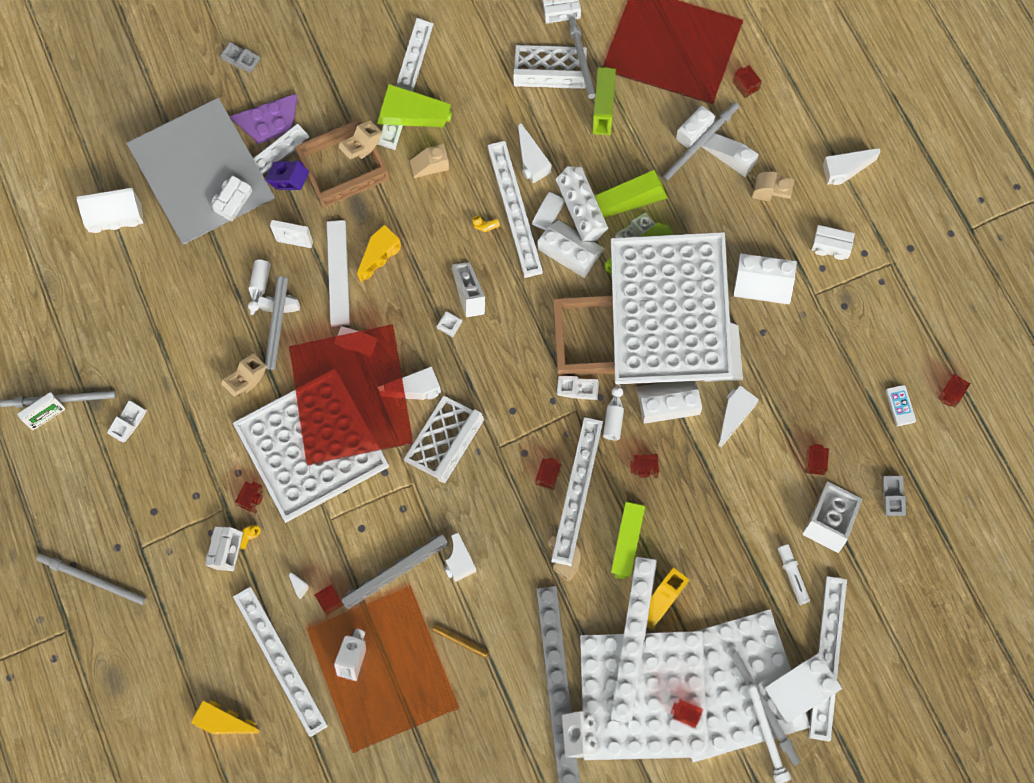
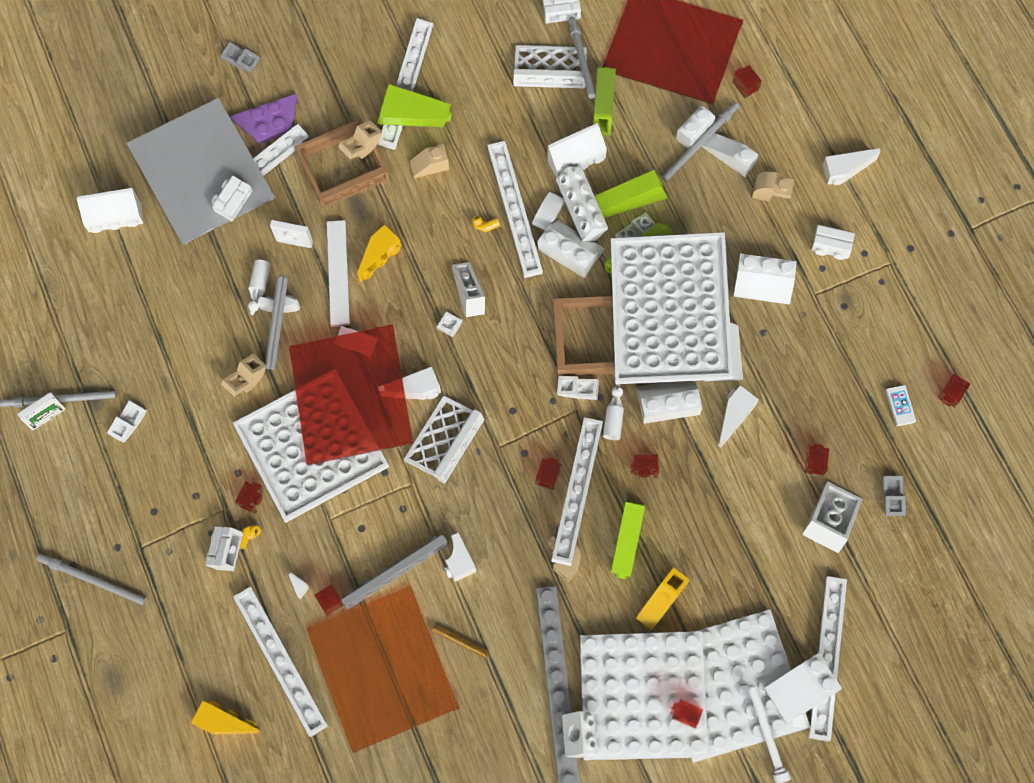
(287, 175): dark purple brick -> none
(351, 655): white torso -> none
(533, 160): white slope -> none
(577, 150): none -> white slope
(633, 640): white plate -> none
(786, 744): light grey bar -> none
(790, 566): white pin -> none

